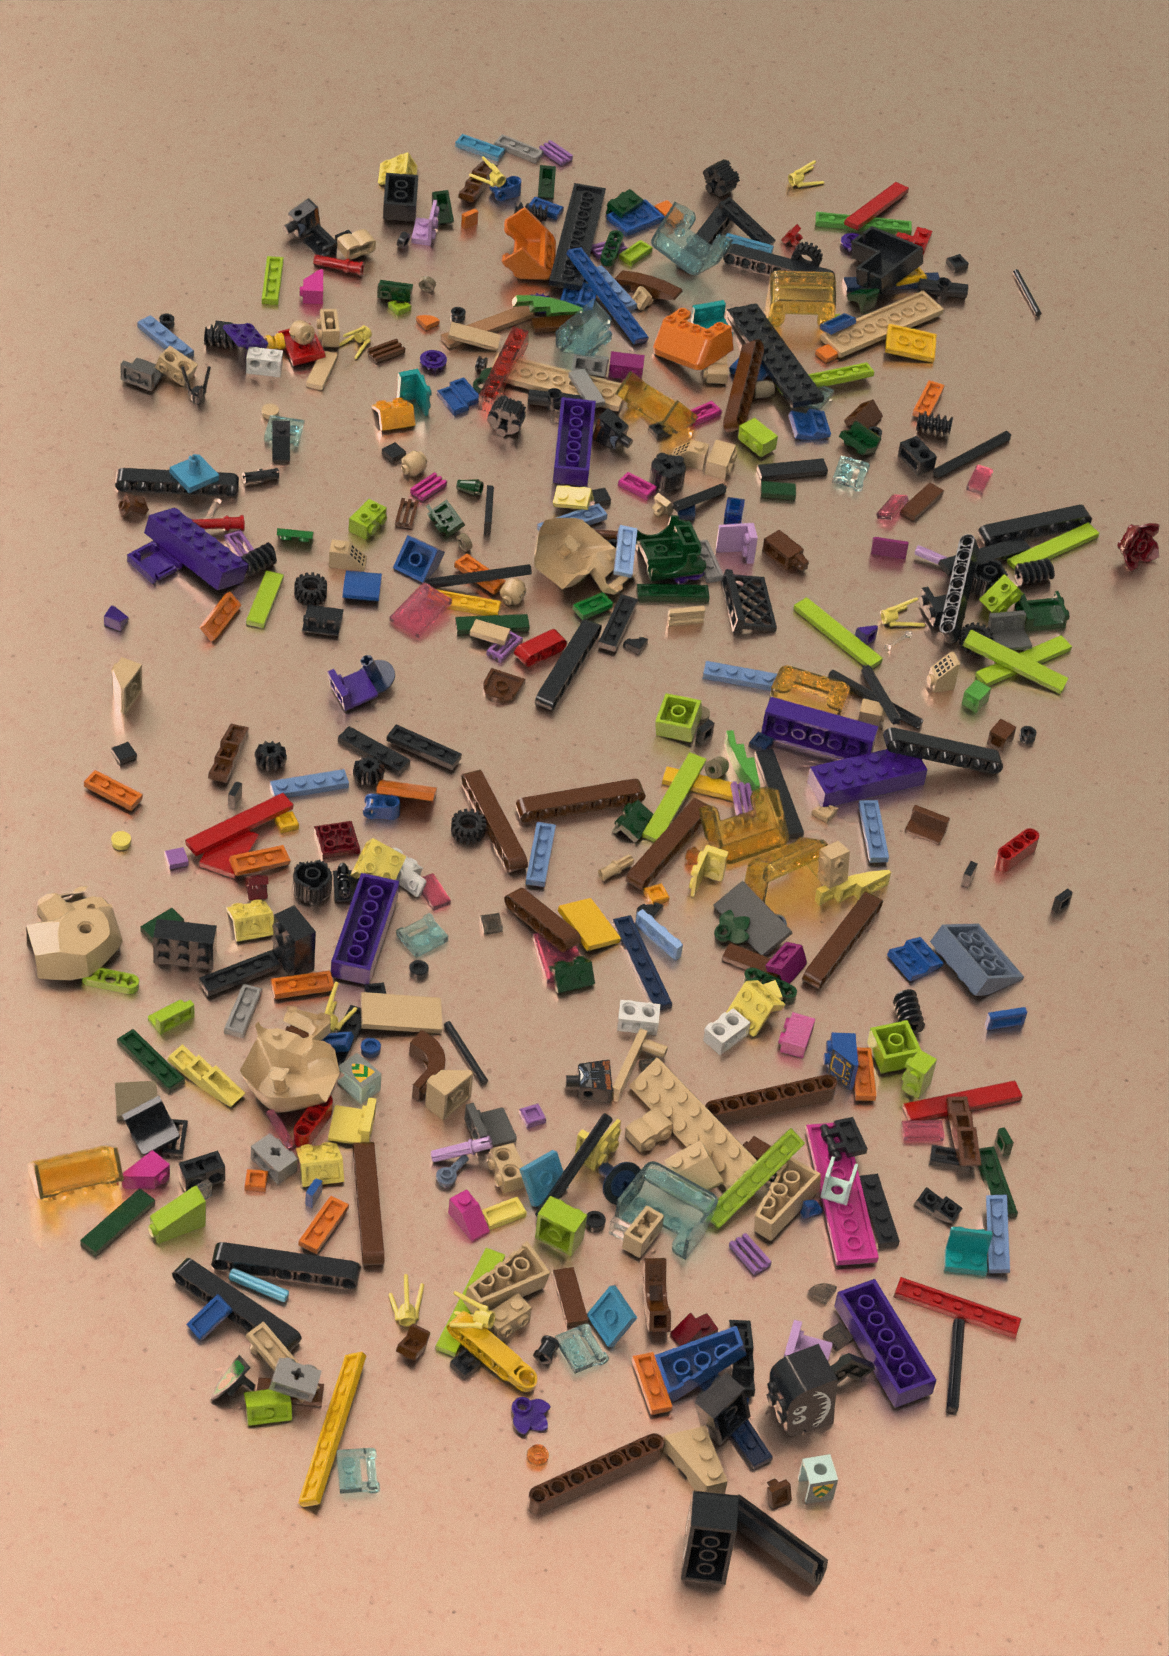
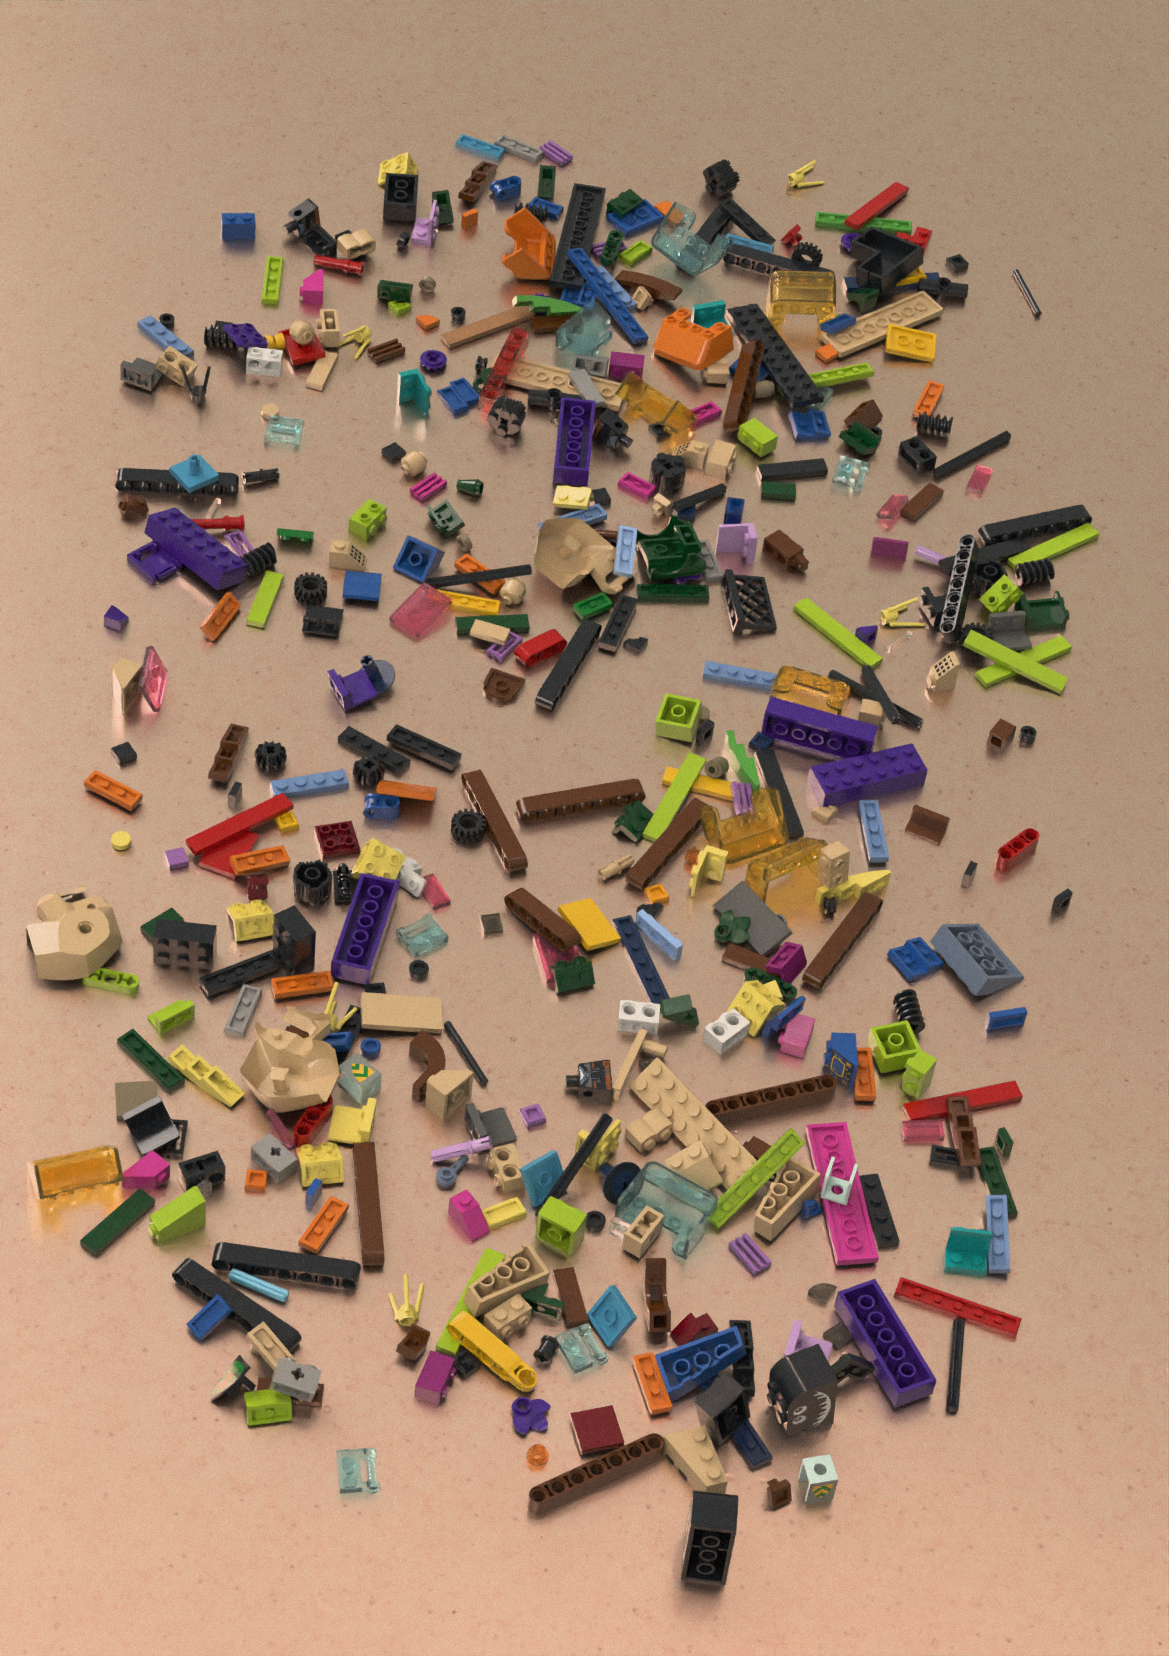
(152, 679): none -> clear pink tile
(238, 225): none -> blue slope
(280, 441): black slope -> none
(332, 1429): yellow tile -> none
(394, 414): light orange bracket -> none
(408, 504): reddish brown tile -> none
(435, 1377): none -> magenta brick
(474, 336): tan tile -> none
(481, 1317): light yellow plant -> none
(488, 510): black tile -> none
(496, 176): light yellow plant -> none
(540, 854): medium blue plate -> none
(542, 1304): none -> dark green slope
(597, 1429): none -> dark red tile
(680, 1010): none -> dark green slope
(686, 616): tan tile -> none
(780, 1542): black piece -> none
(784, 1017): none -> blue slope
(829, 905): none -> black bush
(849, 1136): black plate -> none
(940, 1208): black slope -> none
(942, 750): black beam -> none
(976, 696): bright green brick -> none
(1139, 544): dark red brick -> none

